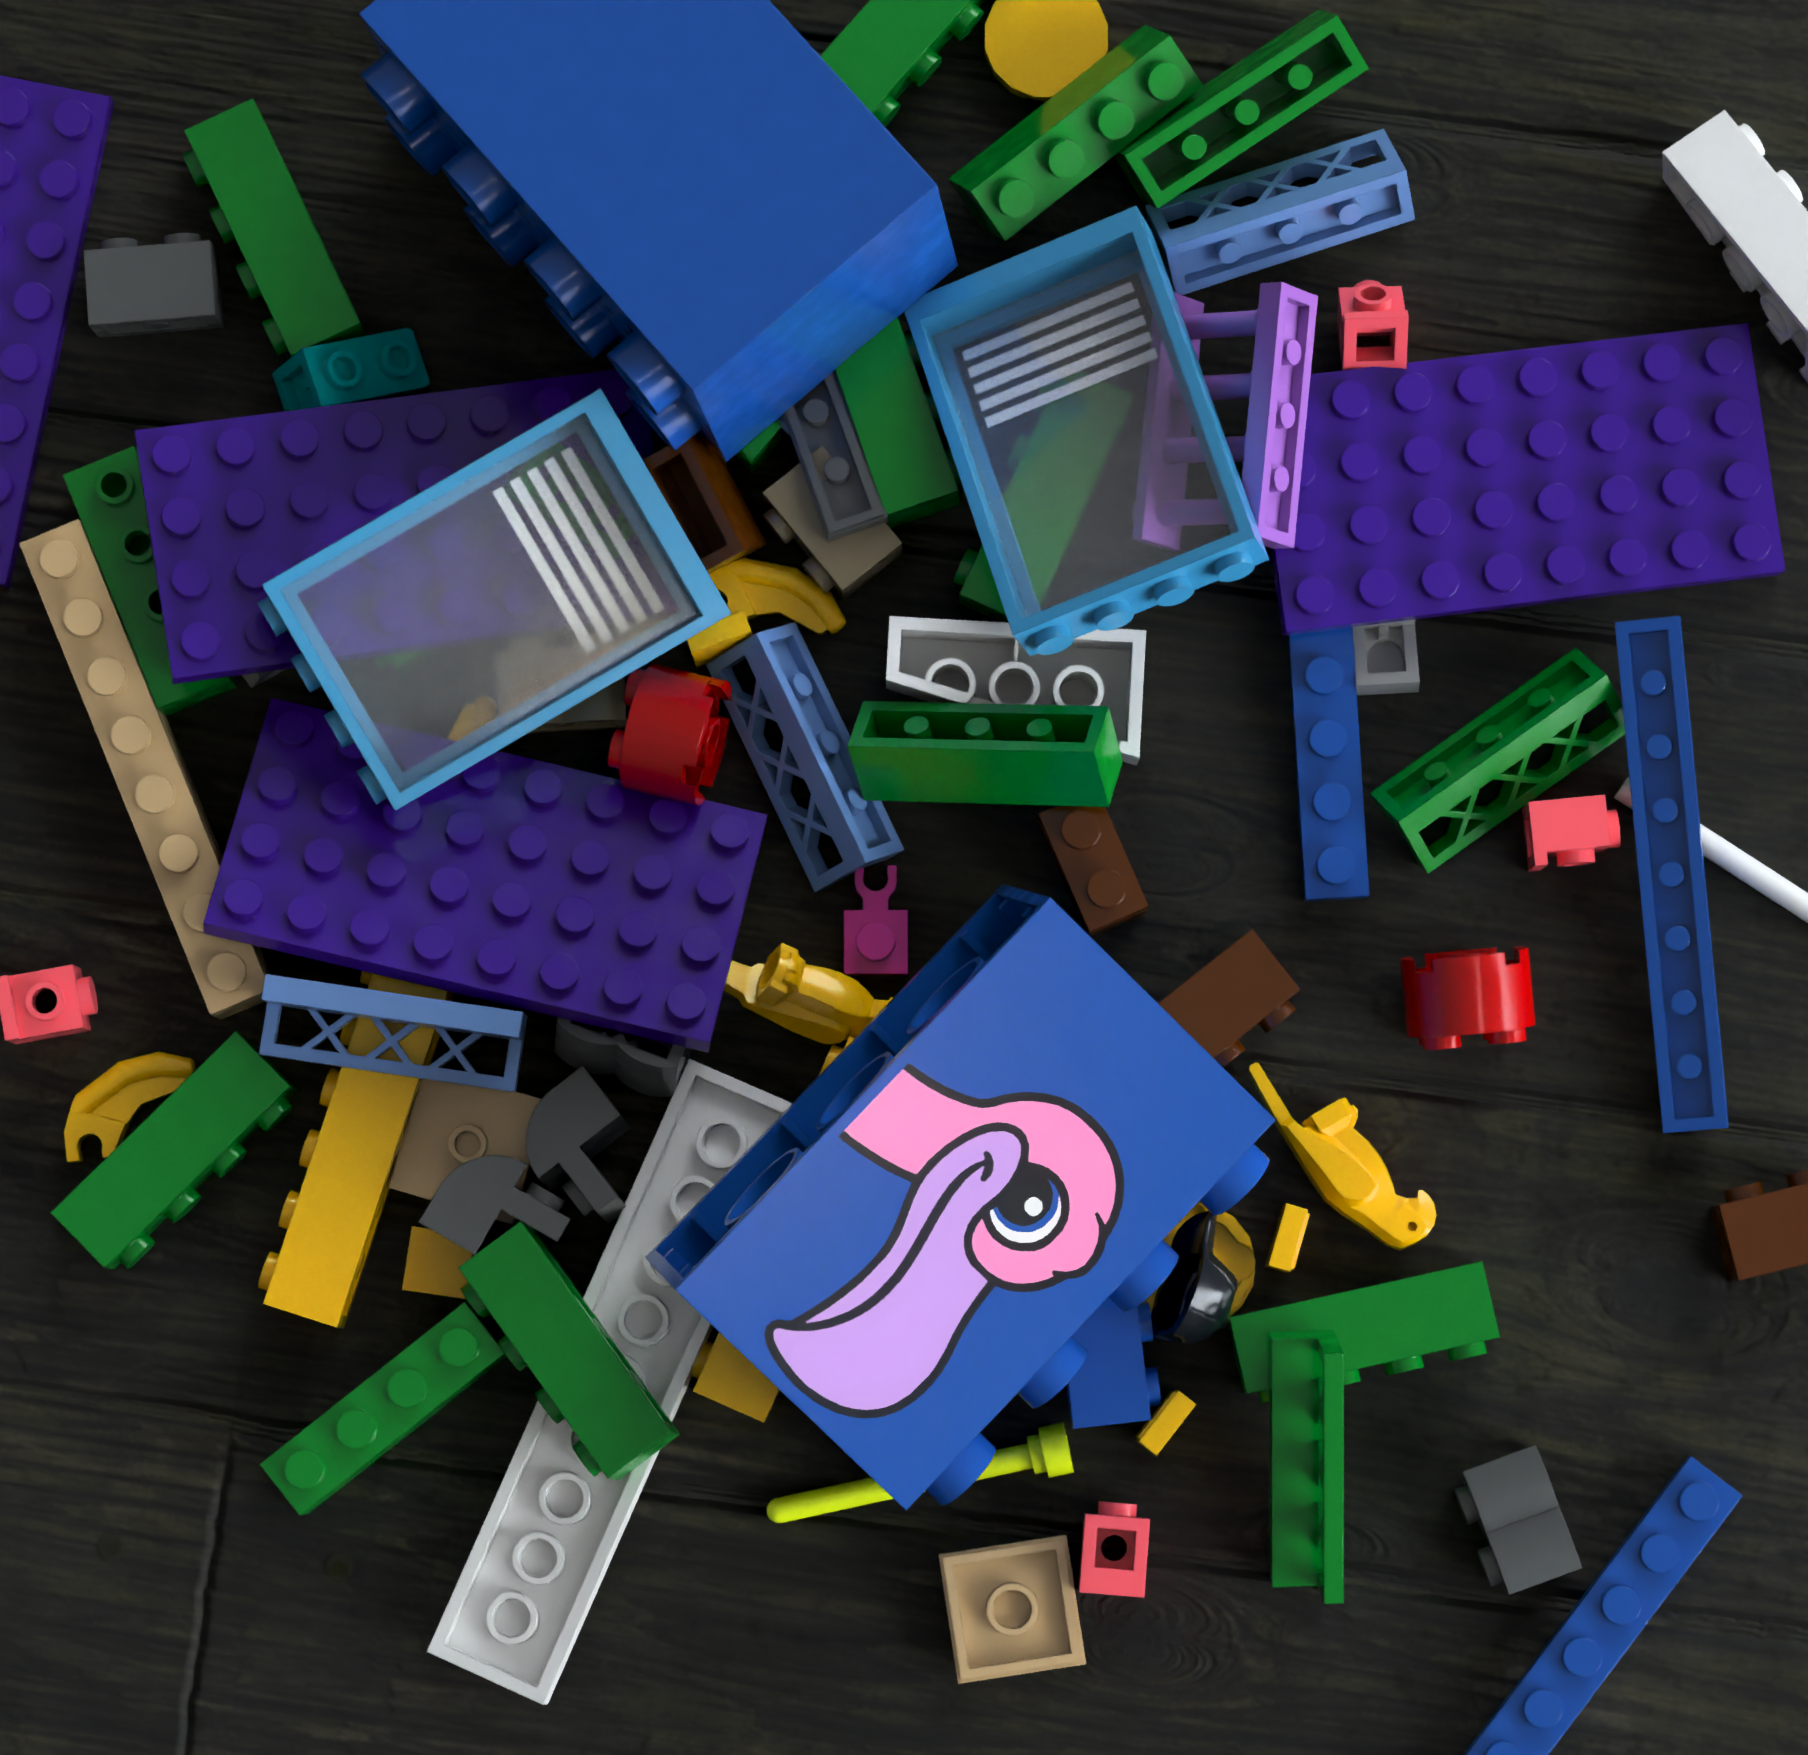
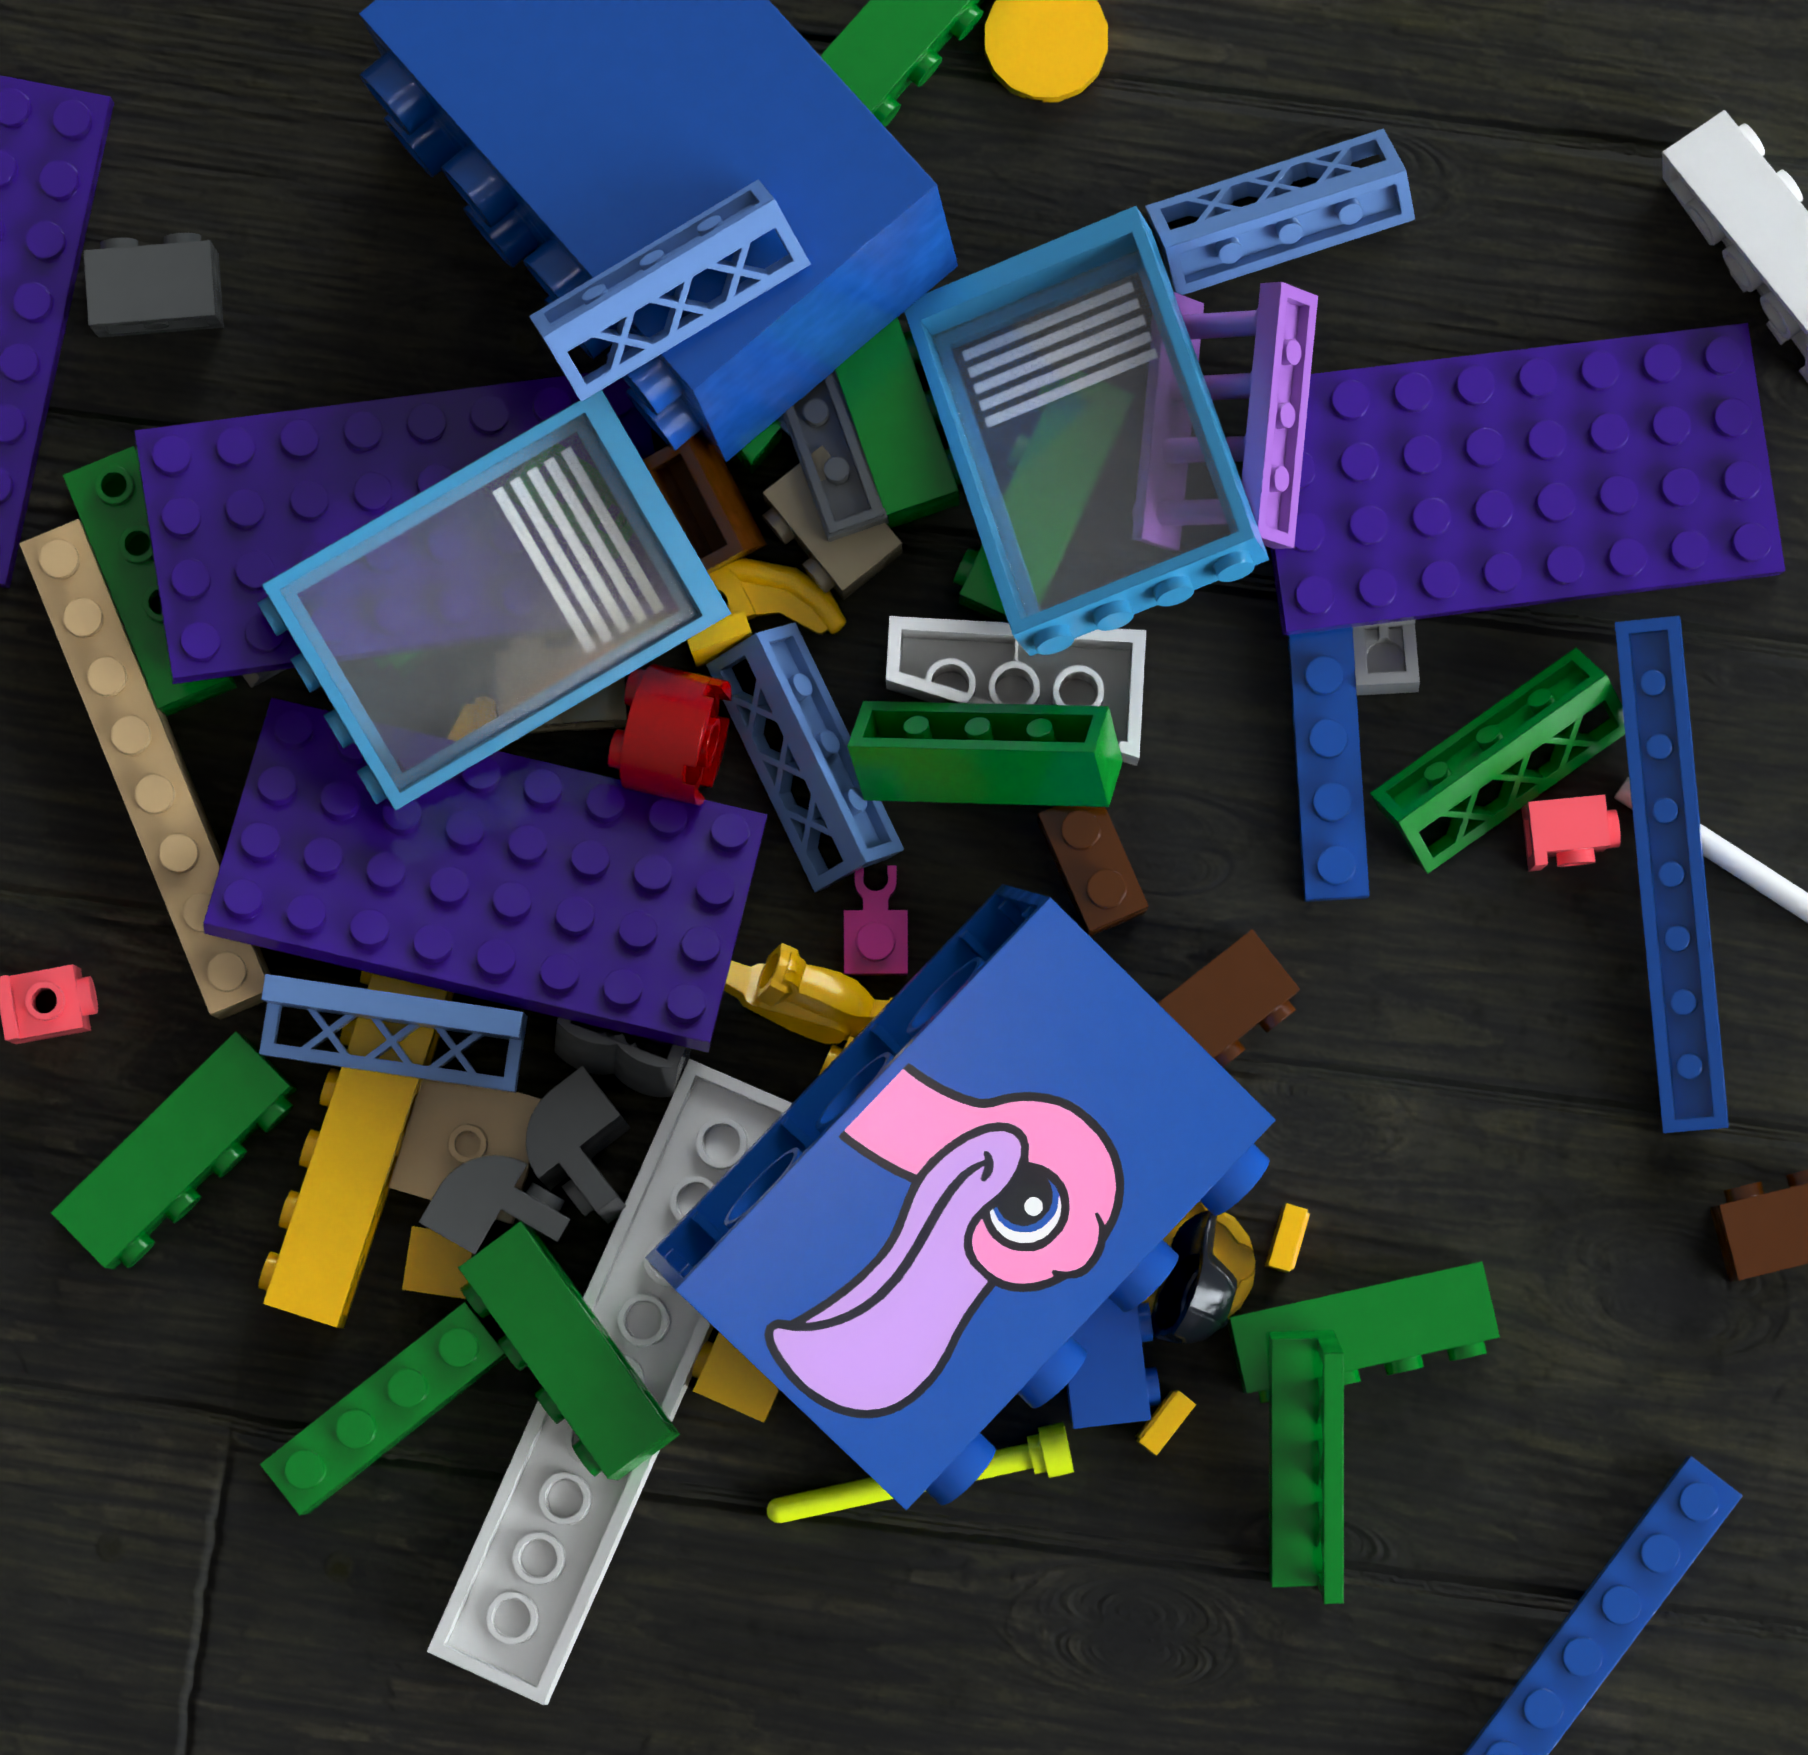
(115, 1097): yellow piece -> none
(272, 229): green brick -> none
(352, 371): teal bracket -> none
(657, 270): none -> medium blue fence
(1012, 1609): tan plate -> none
(1075, 132): green brick -> none
(1118, 1576): coral brick -> none
(1241, 107): green brick -> none
(1349, 1169): yellow animal -> none
(1372, 311): coral brick -> none
(1468, 996): red brick -> none
(1518, 1520): dark grey brick -> none

